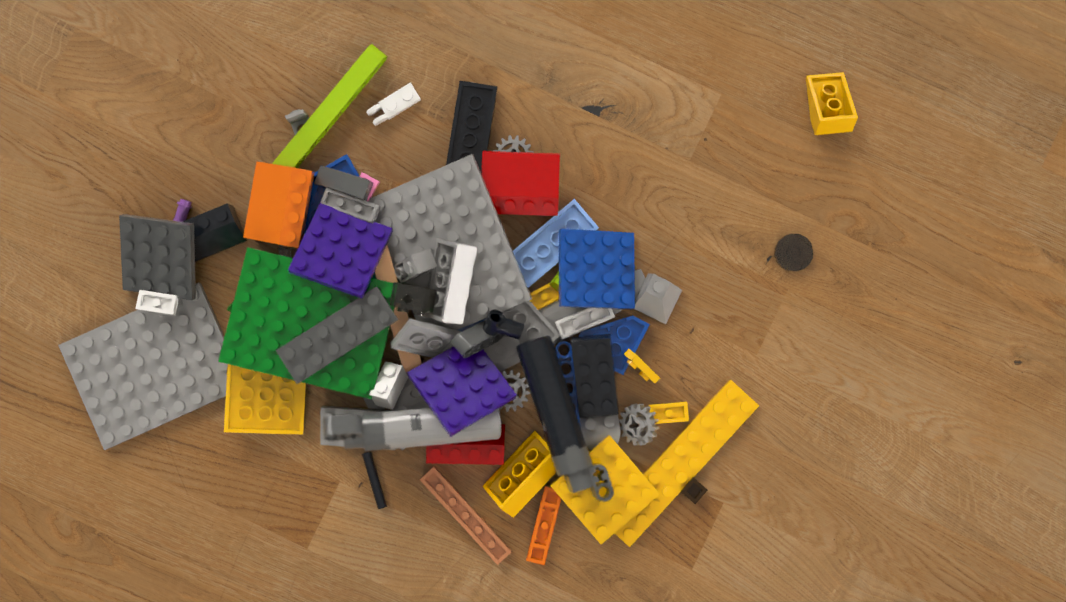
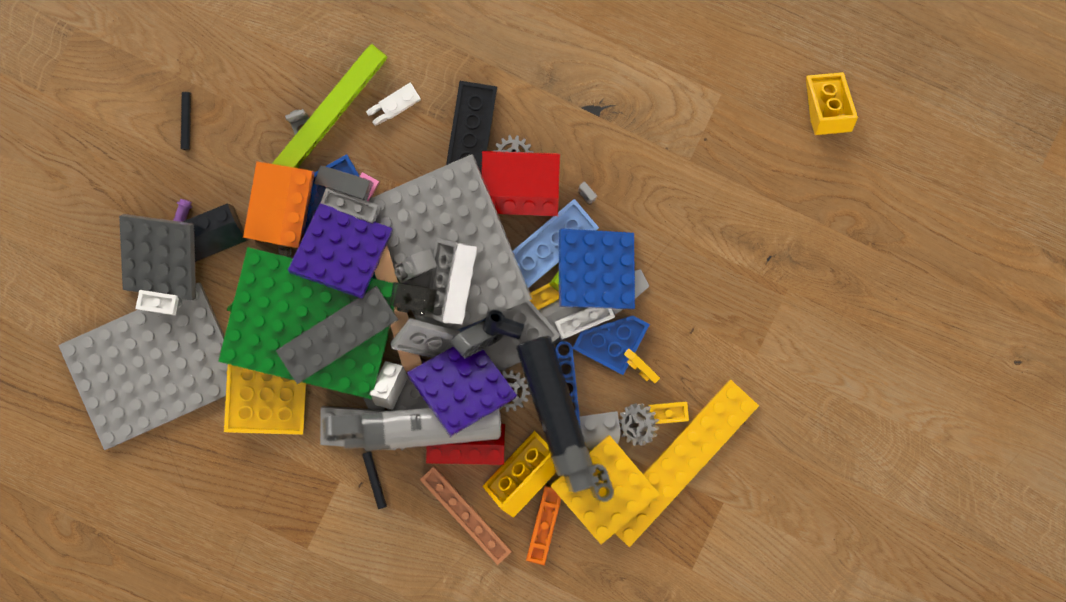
(185, 120): none -> black piece
(587, 193): none -> light grey tile
(595, 375): black brick -> none
(657, 298): light grey slope -> none
(694, 490): dark brown plate -> none
(793, 252): clear smoke tile -> none

